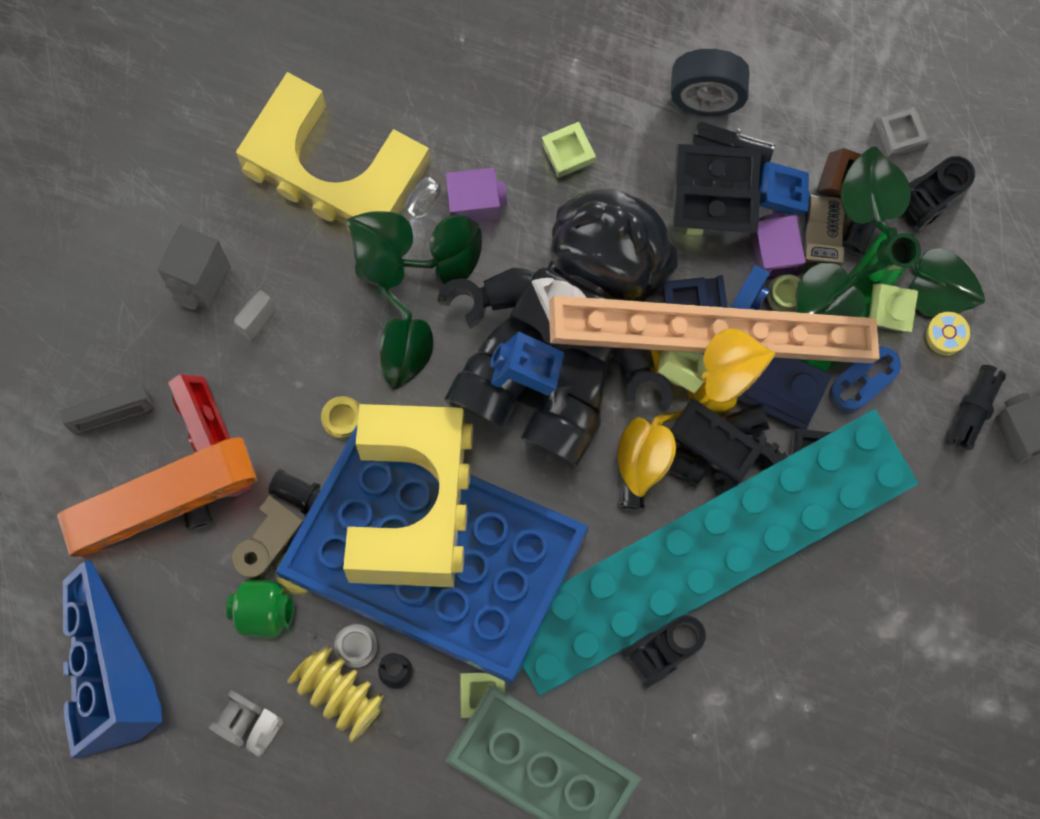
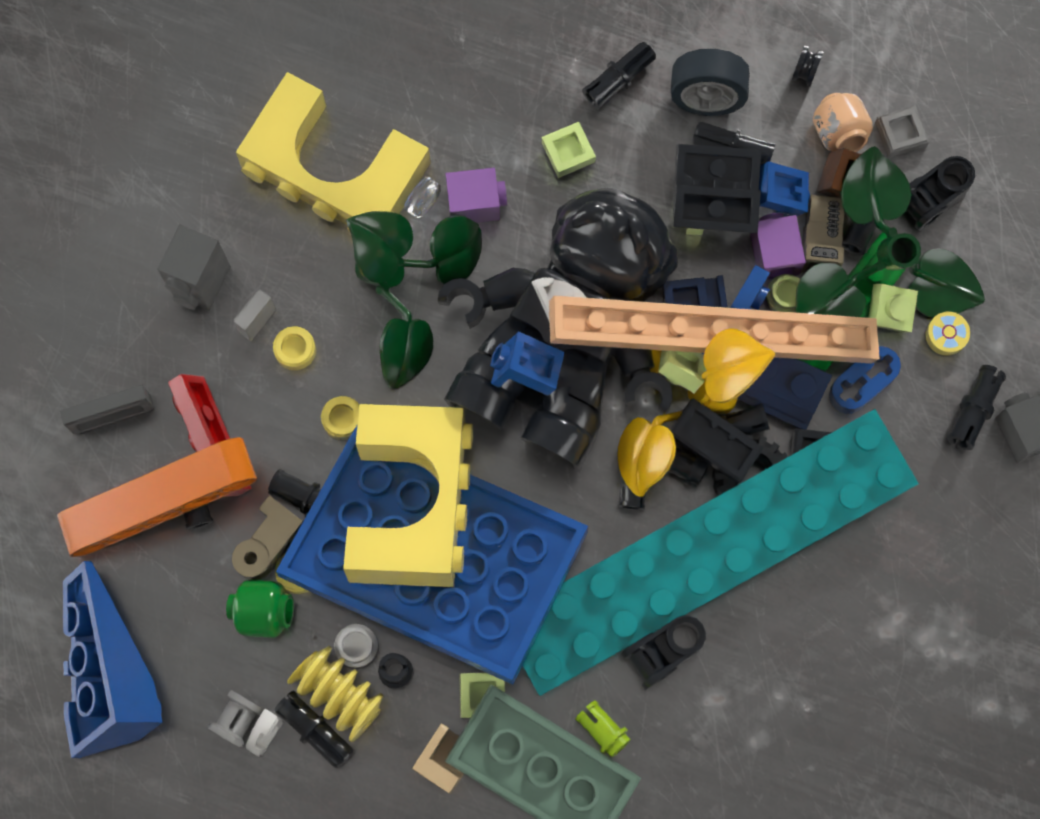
(294, 348): none -> light yellow tile
(314, 729): none -> black axle
(432, 764): none -> tan panel
(605, 731): none -> lime pin
(618, 75): none -> black axle
(807, 65): none -> black bush
(842, 122): none -> light nougat head

